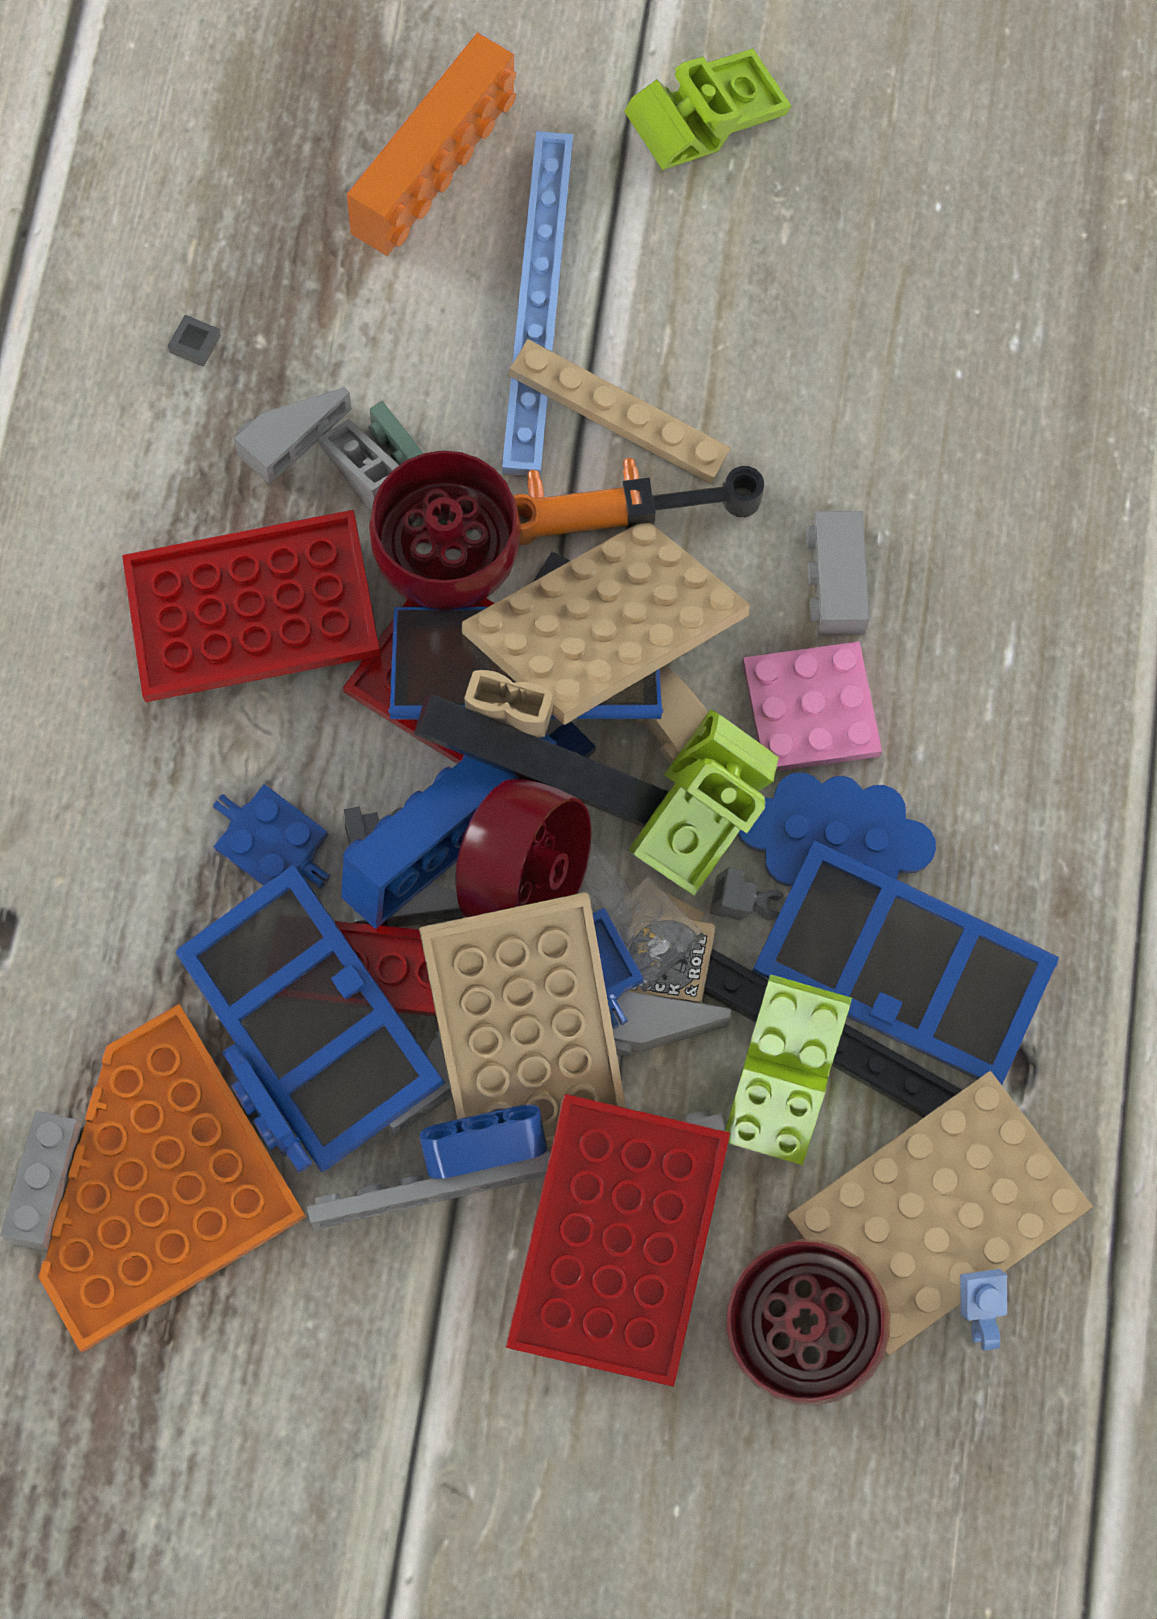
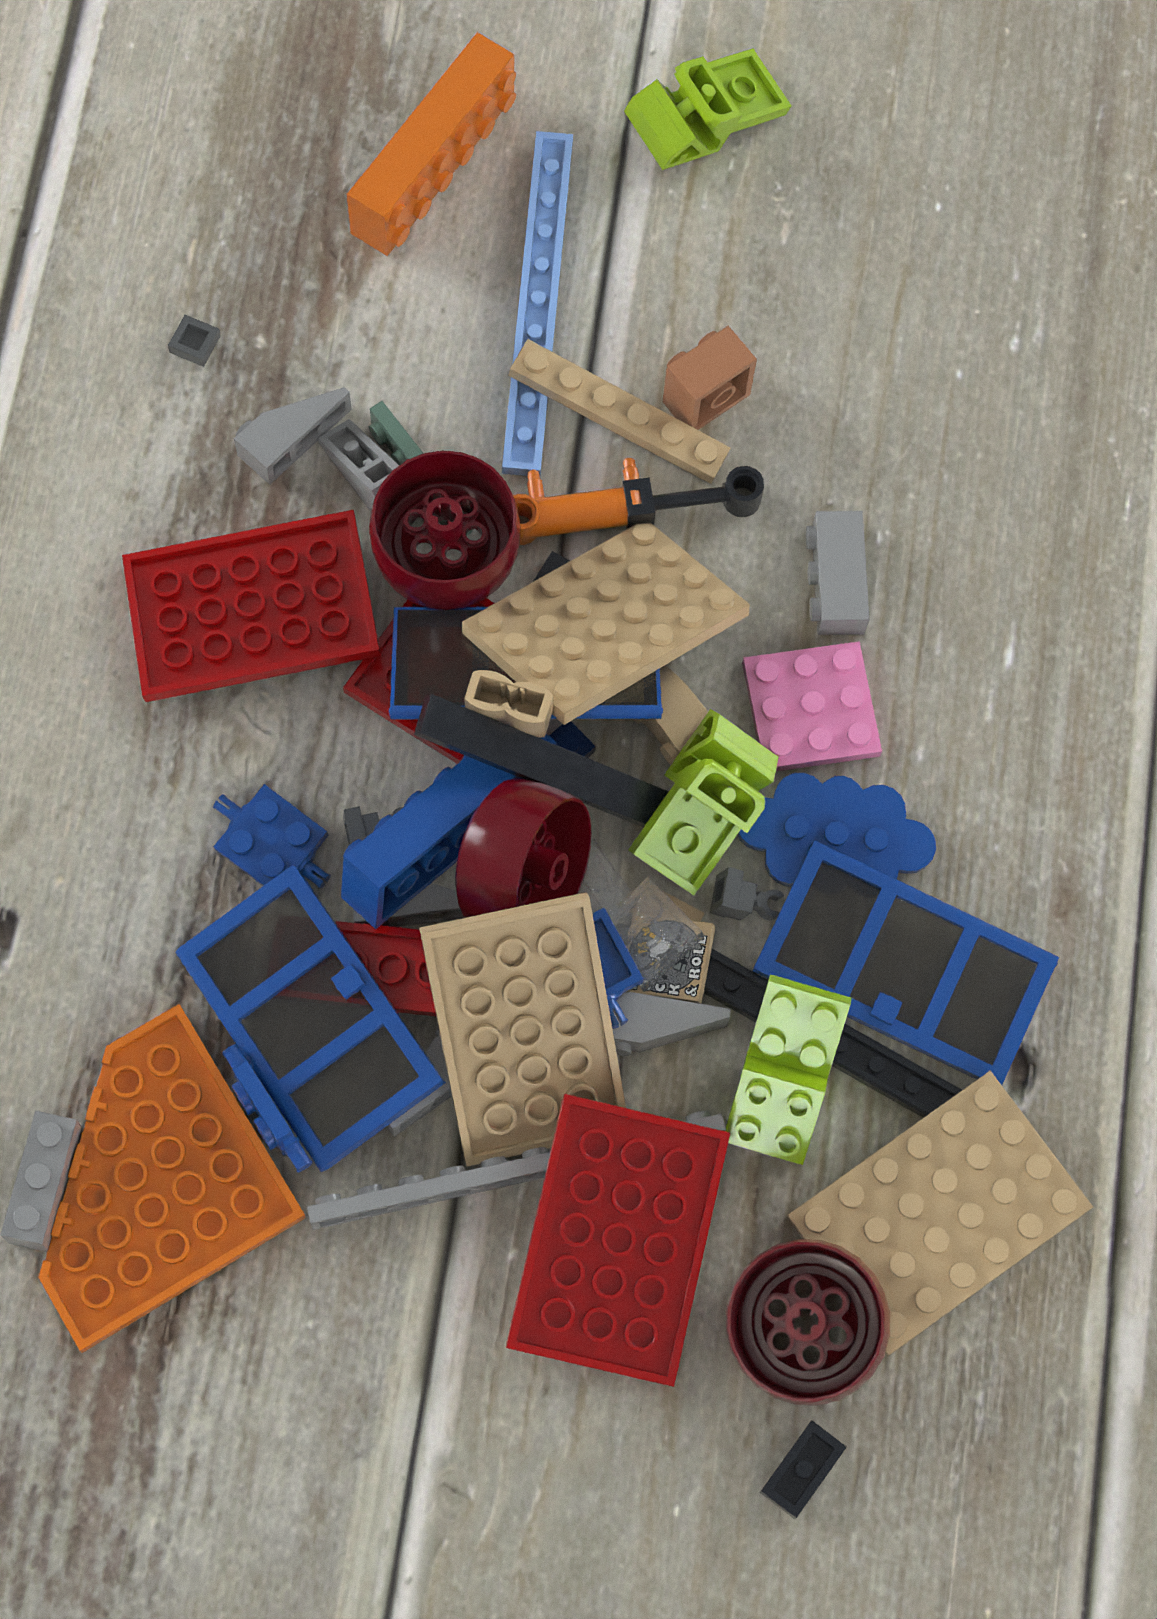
(483, 1141): blue beam -> none
(709, 378): none -> nougat brick
(803, 1469): none -> black plate
(981, 1301): medium blue plate -> none

